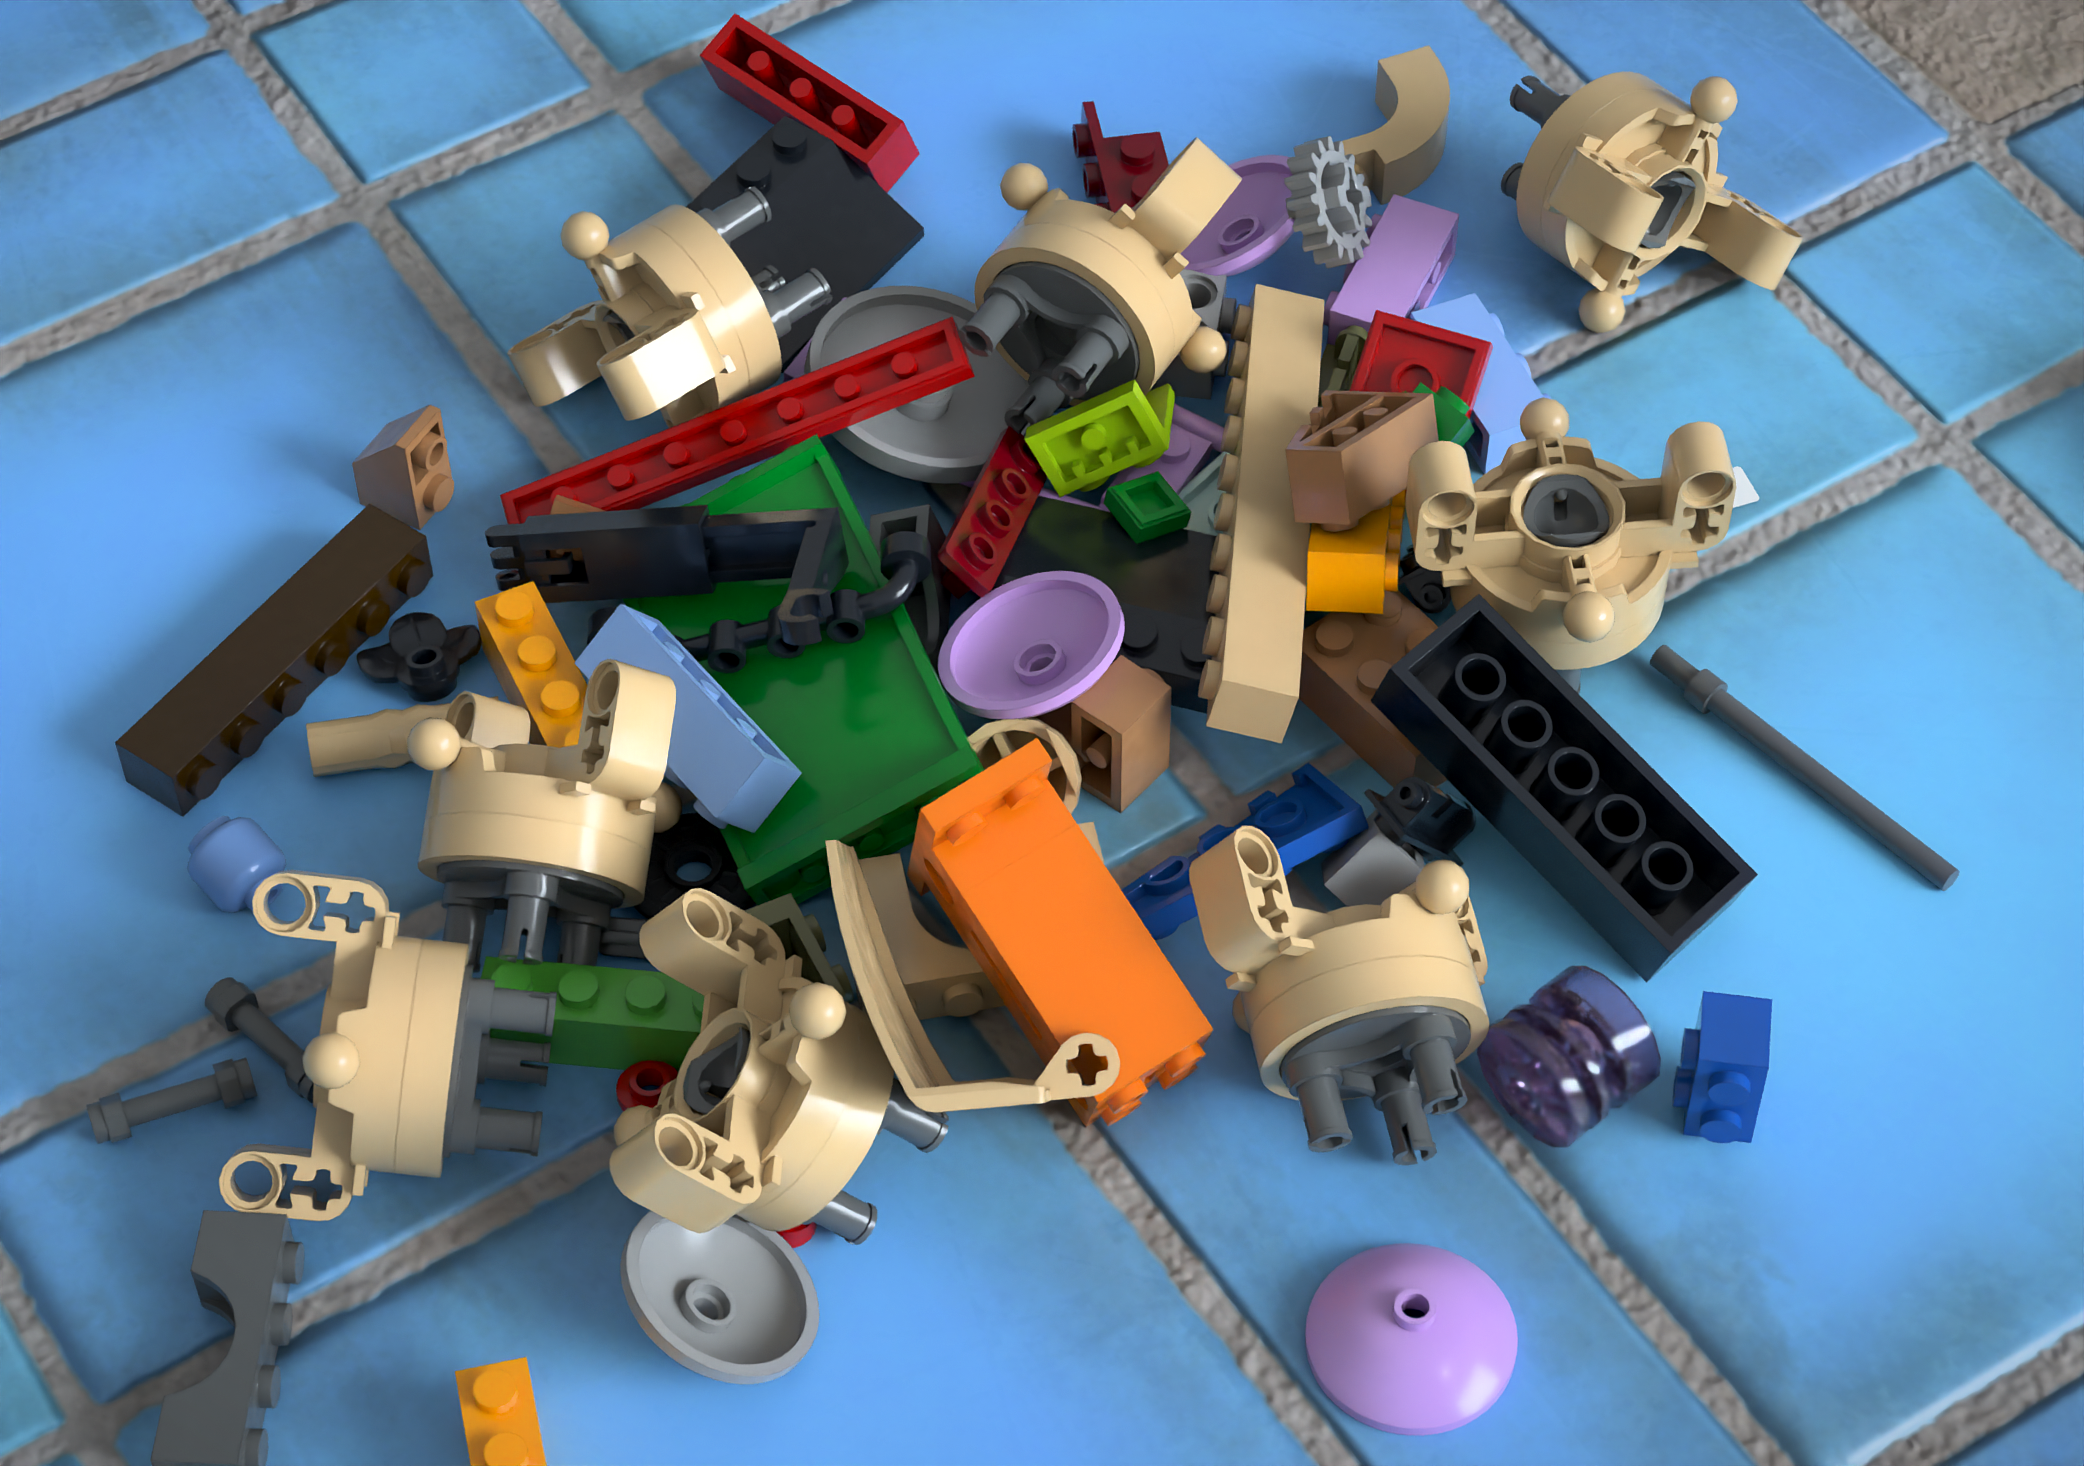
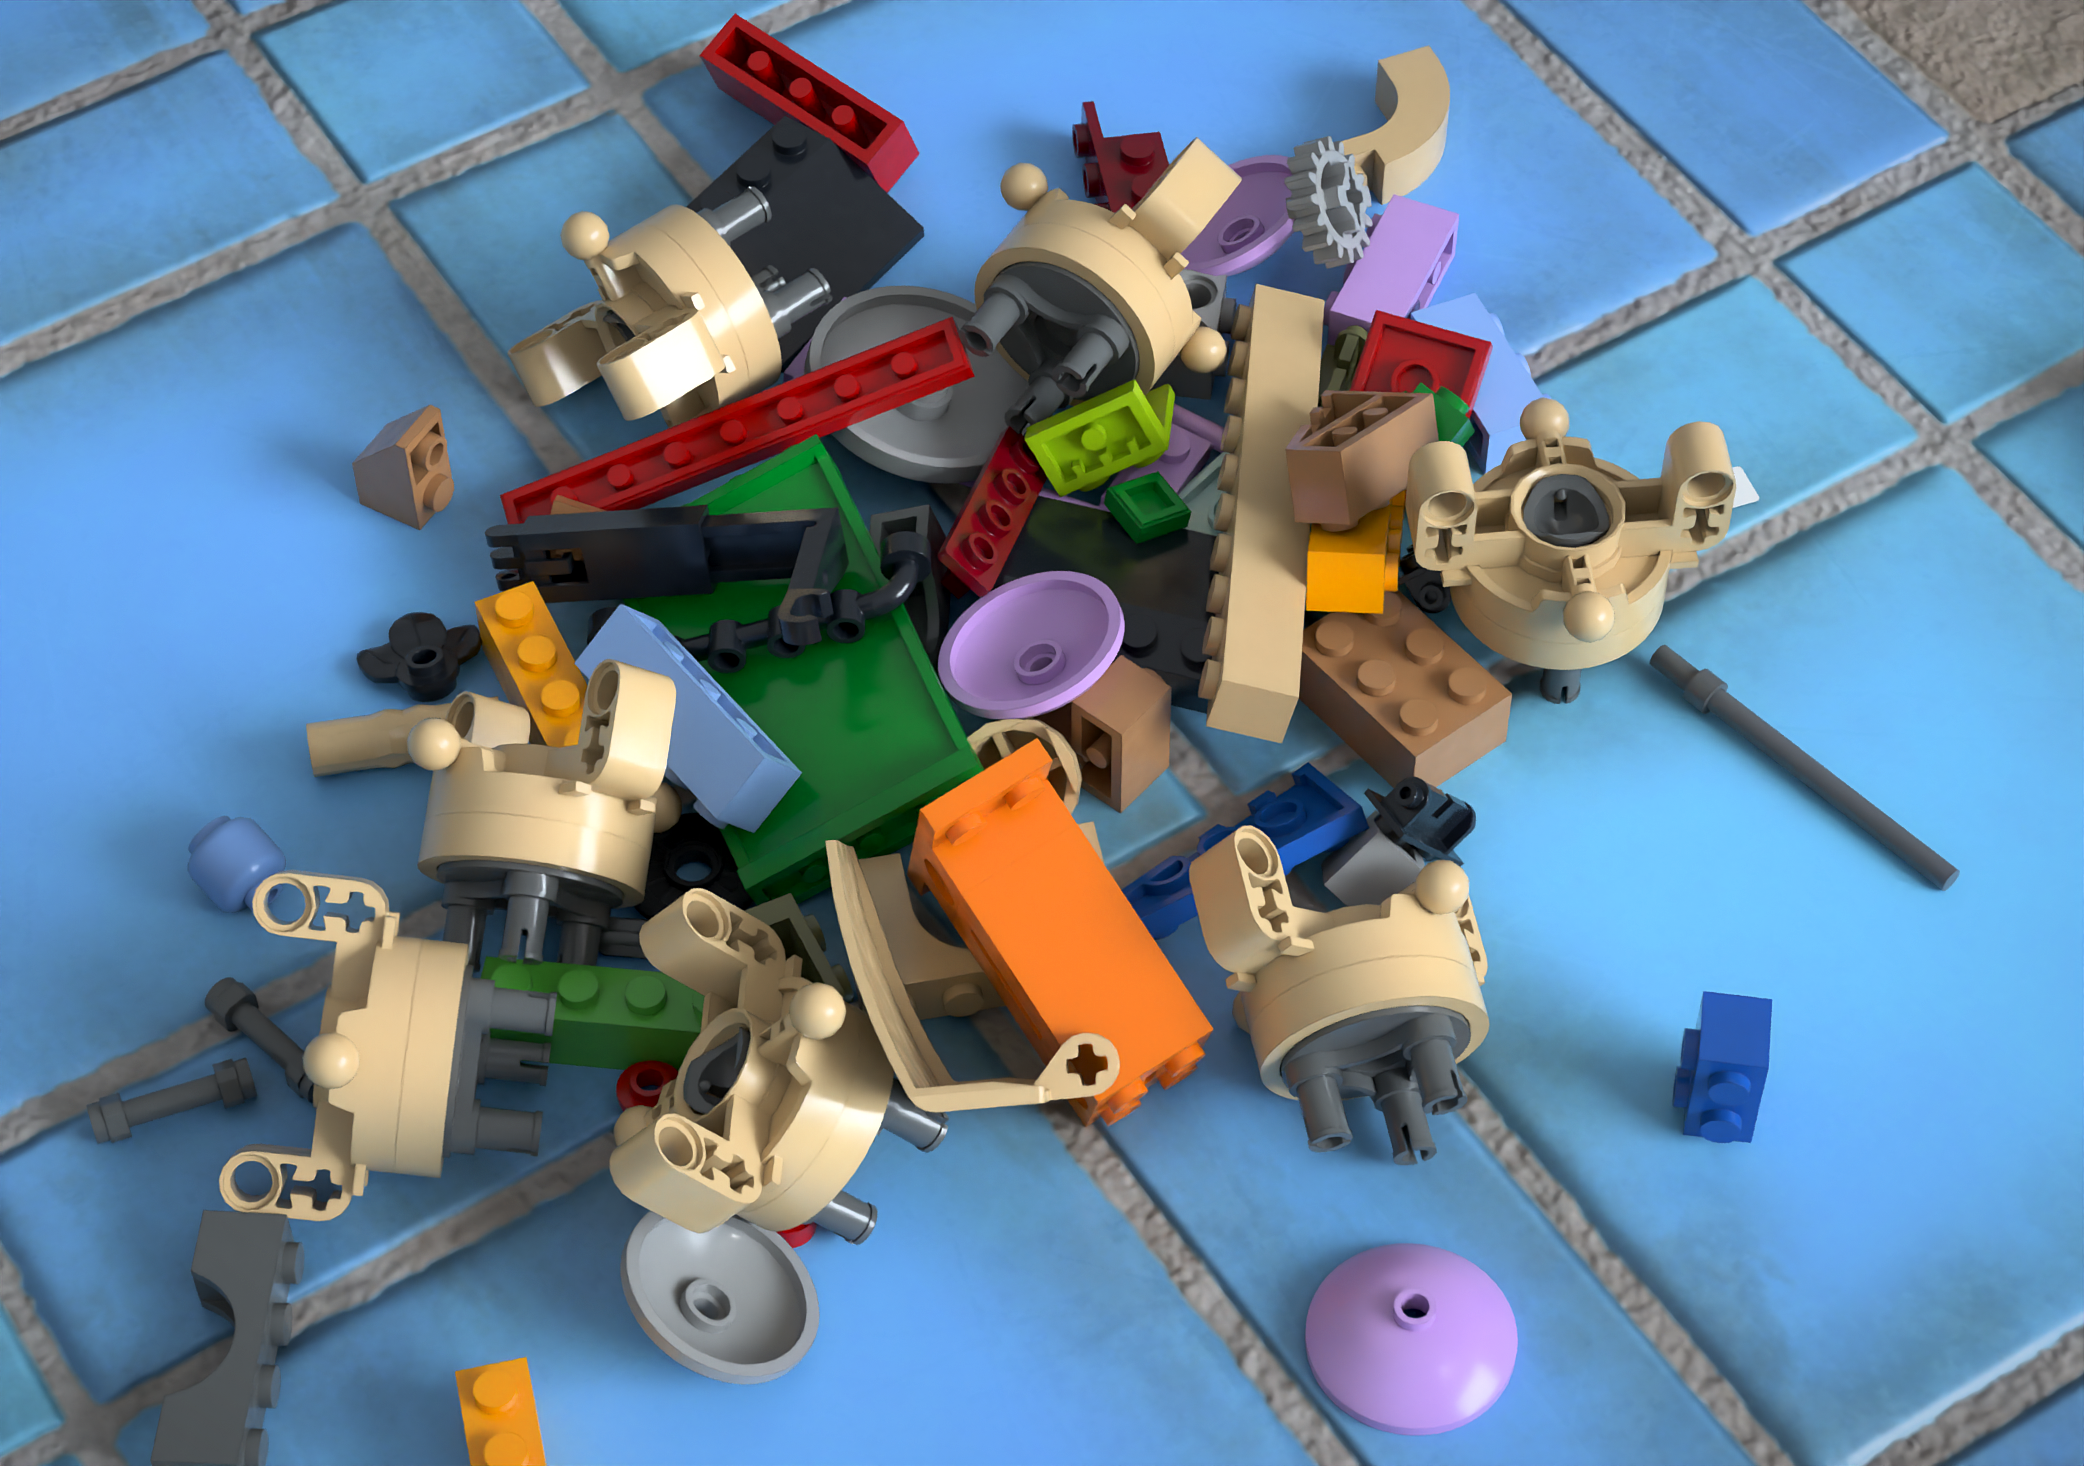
(275, 660): dark brown brick -> none
(1562, 787): black brick -> none
(1569, 1056): clear purple wheel -> none
(1631, 178): tan piece -> none

